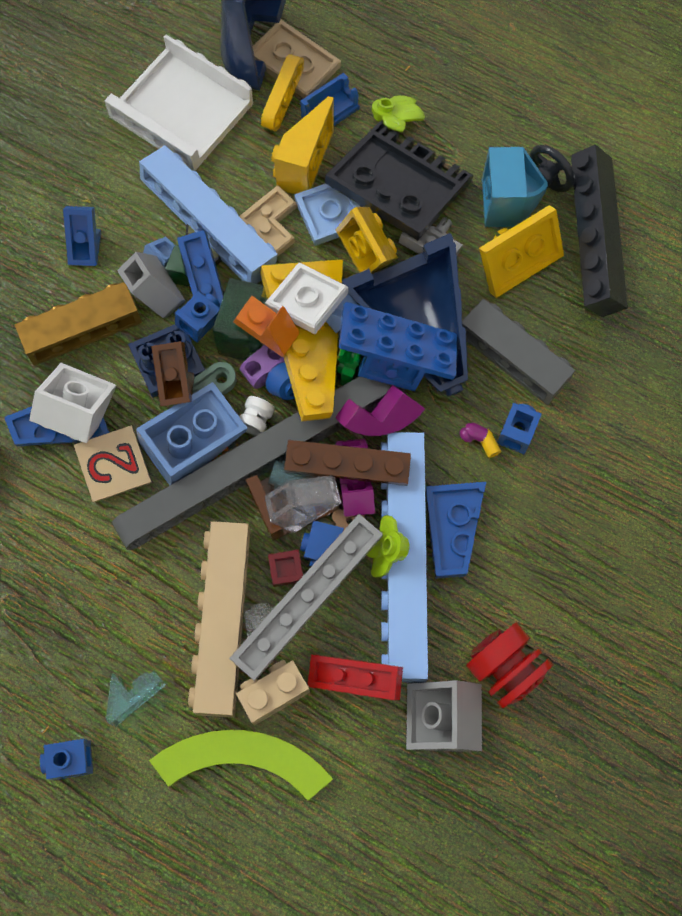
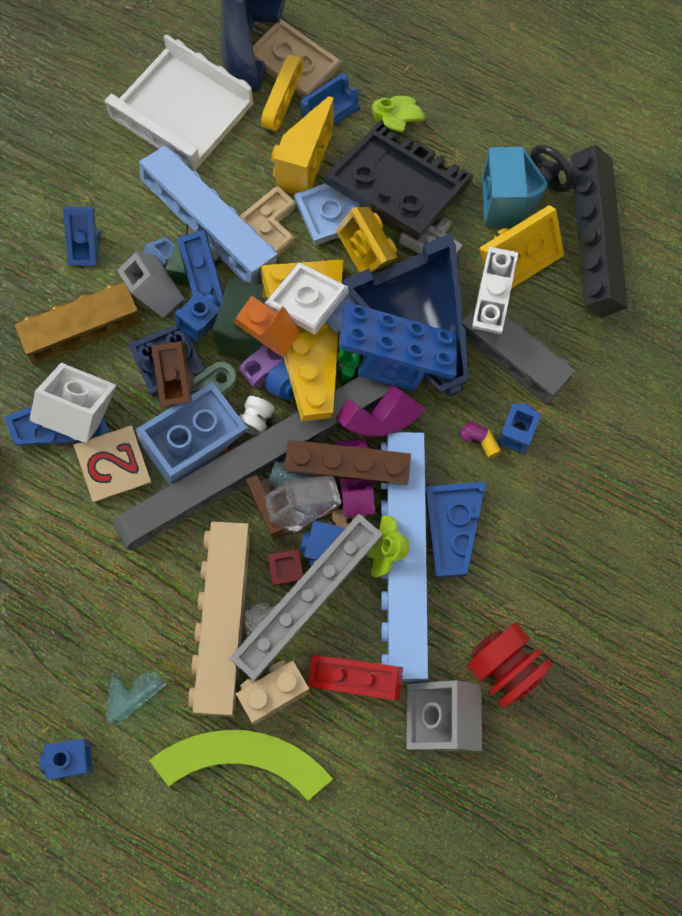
(494, 290): none -> white slope

